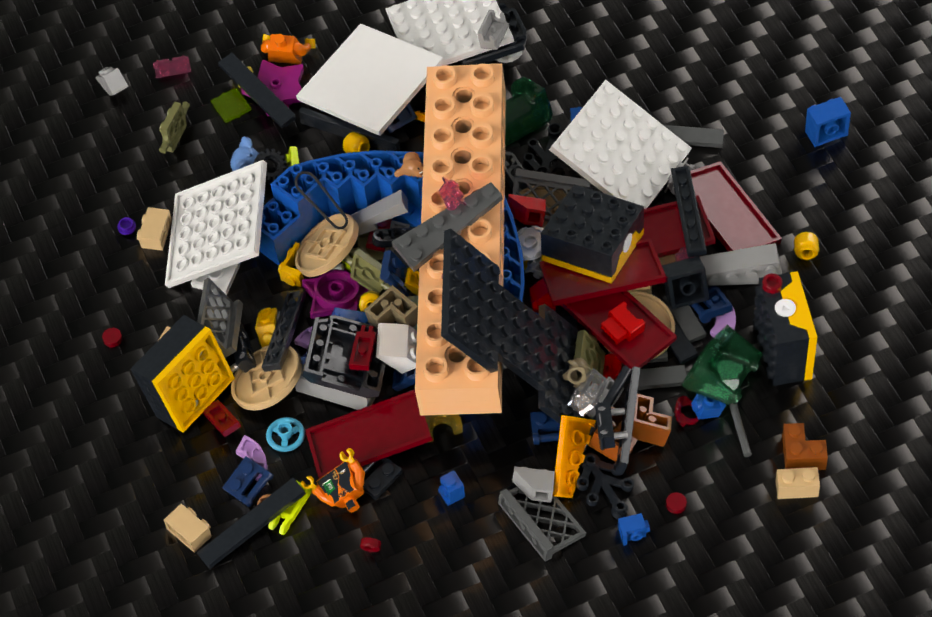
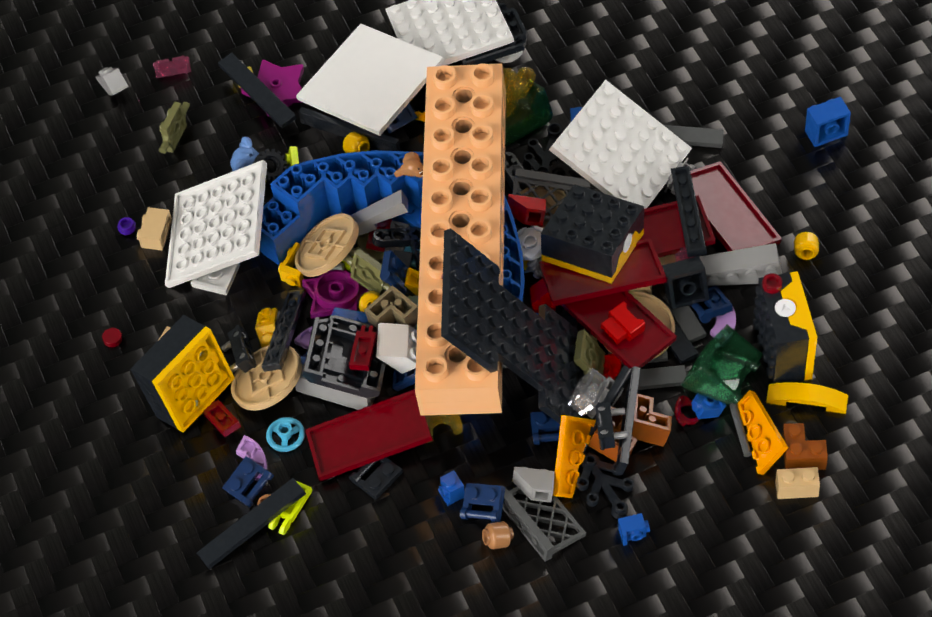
(188, 527): tan brick -> none
(229, 322): dark grey fence -> none
(231, 105): clear neon green piece -> none
(285, 48): orange torso -> none
(317, 208): black piece -> none
(340, 485): torso -> none
(370, 544): dark red tile -> none
(424, 240): dark grey wing -> none
(451, 194): clear pink hinge -> none
(483, 495): none -> dark blue plate
(492, 30): light grey hinge -> none
(497, 535): none -> medium nougat head
(517, 86): none -> clear yellow piece
(577, 371): dark tan animal -> none
(676, 503): dark red tile -> none
(762, 432): none -> light orange wing
(807, 394): none -> yellow slope

